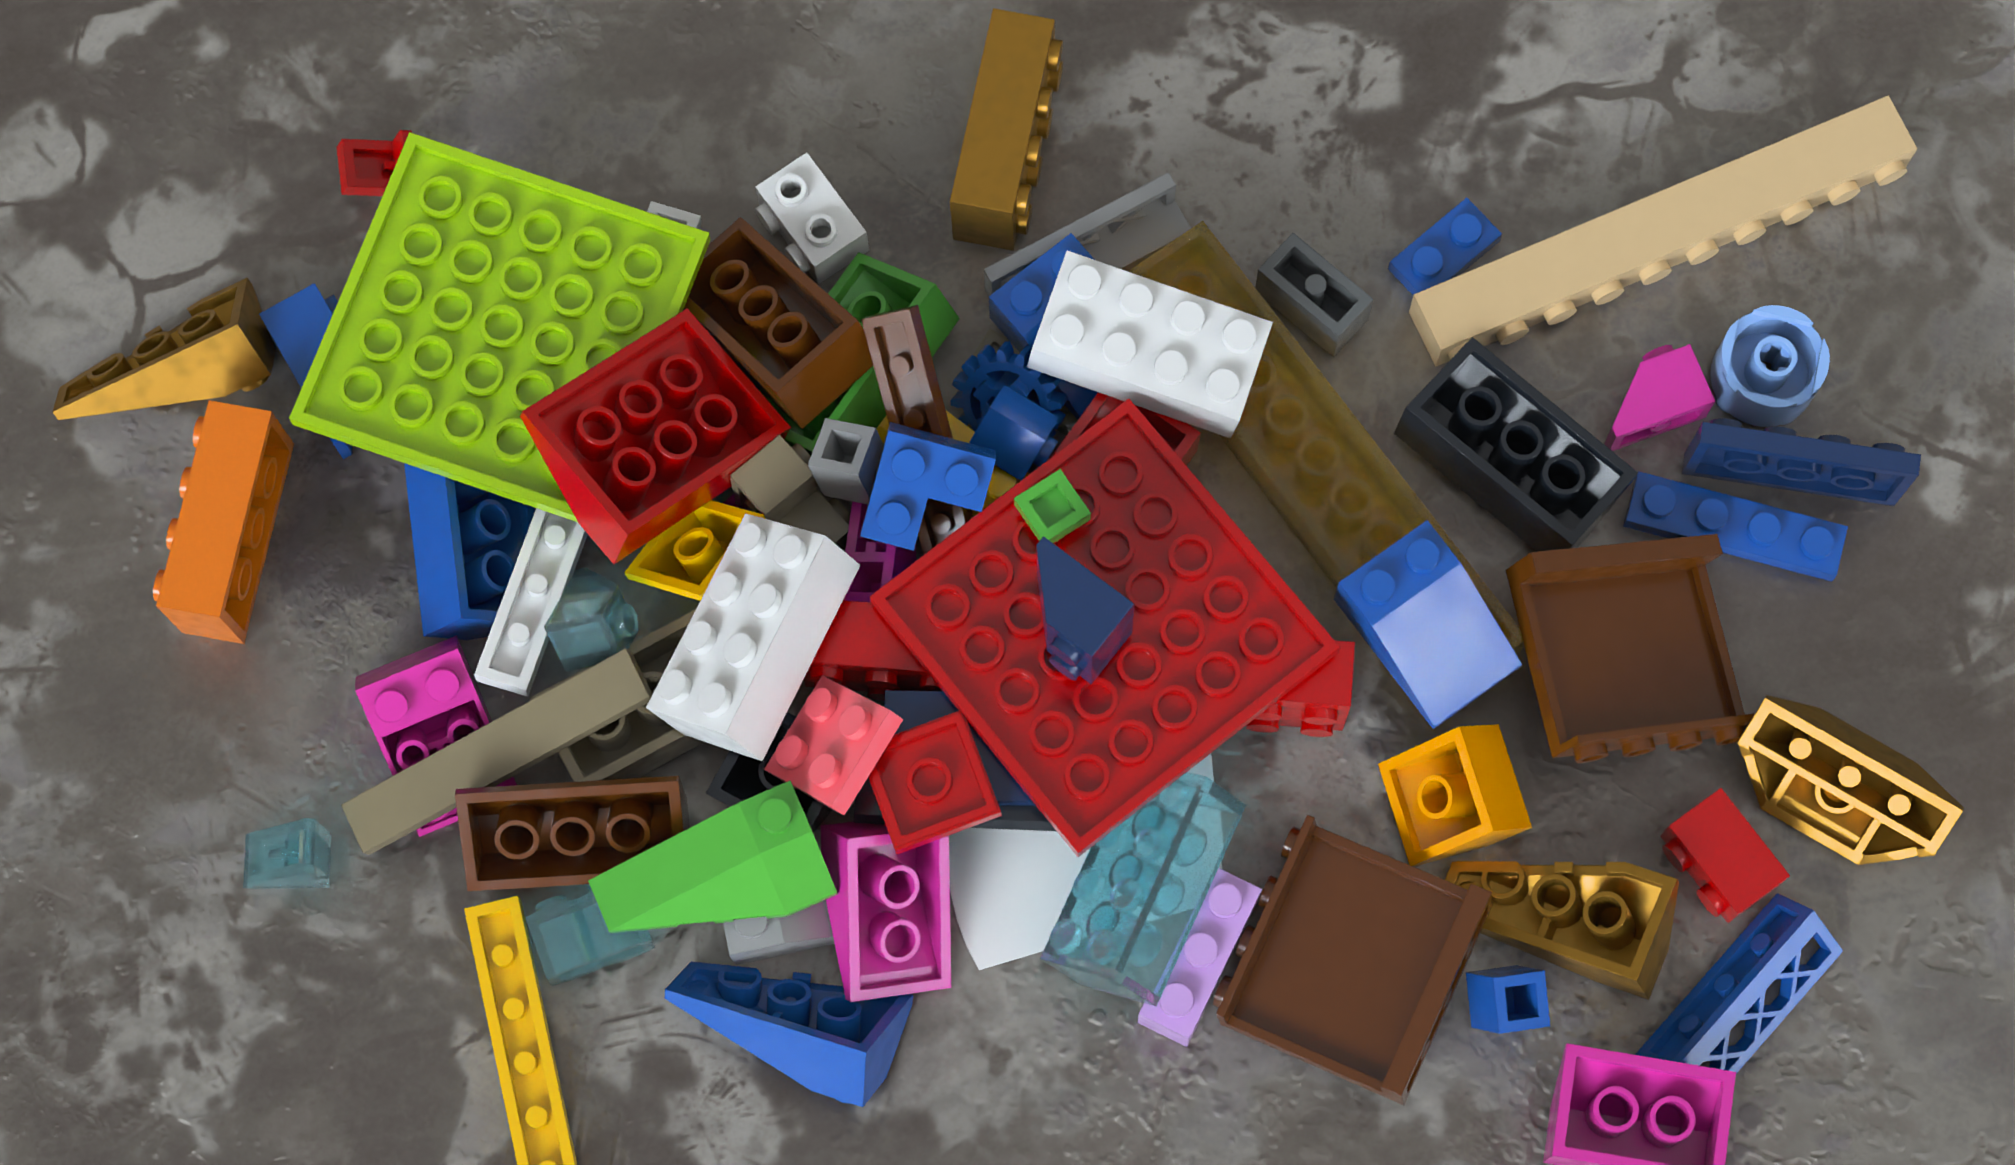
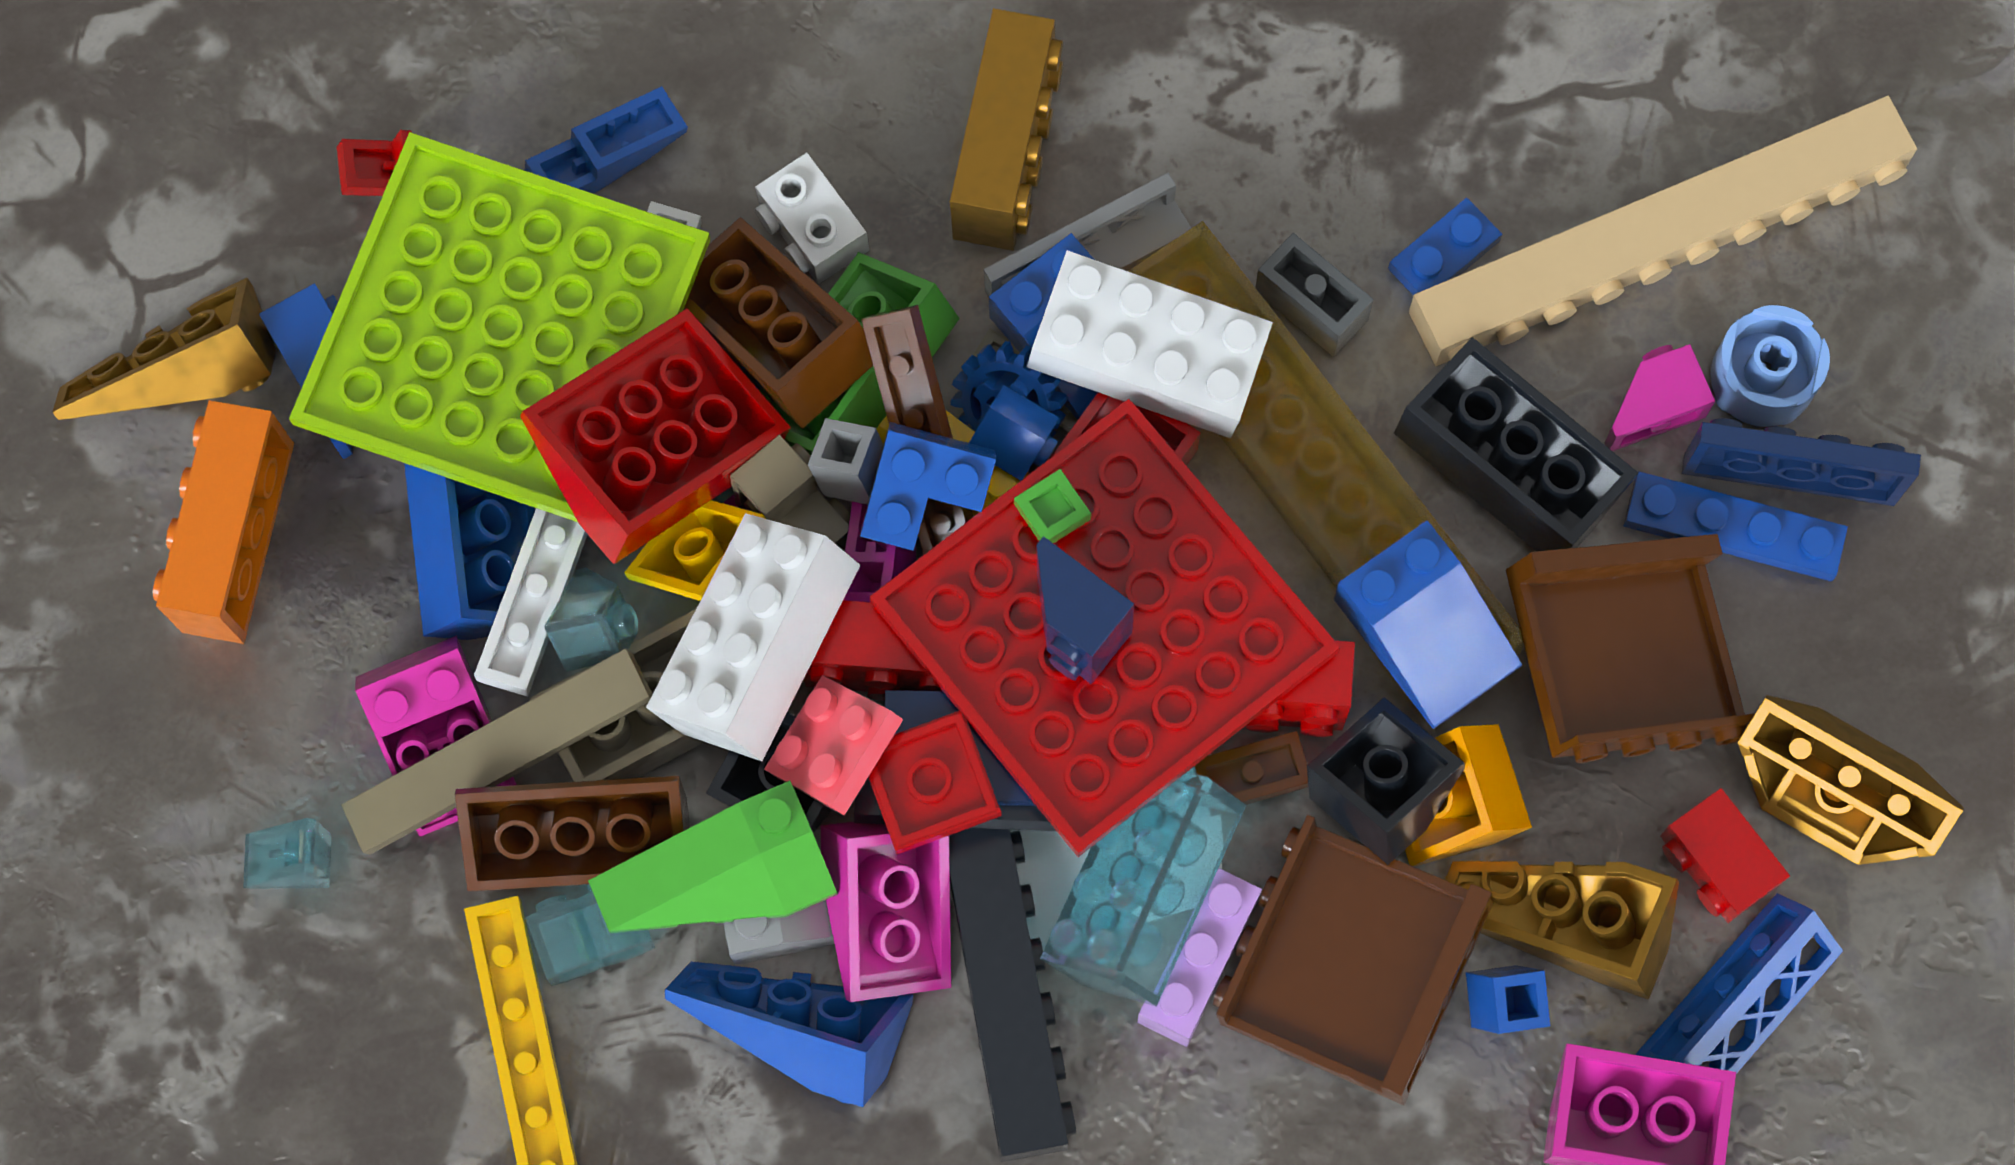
(611, 143): none -> blue slope
(1006, 994): none -> black brick
(1258, 768): none -> reddish brown plate
(1384, 780): none -> black slope

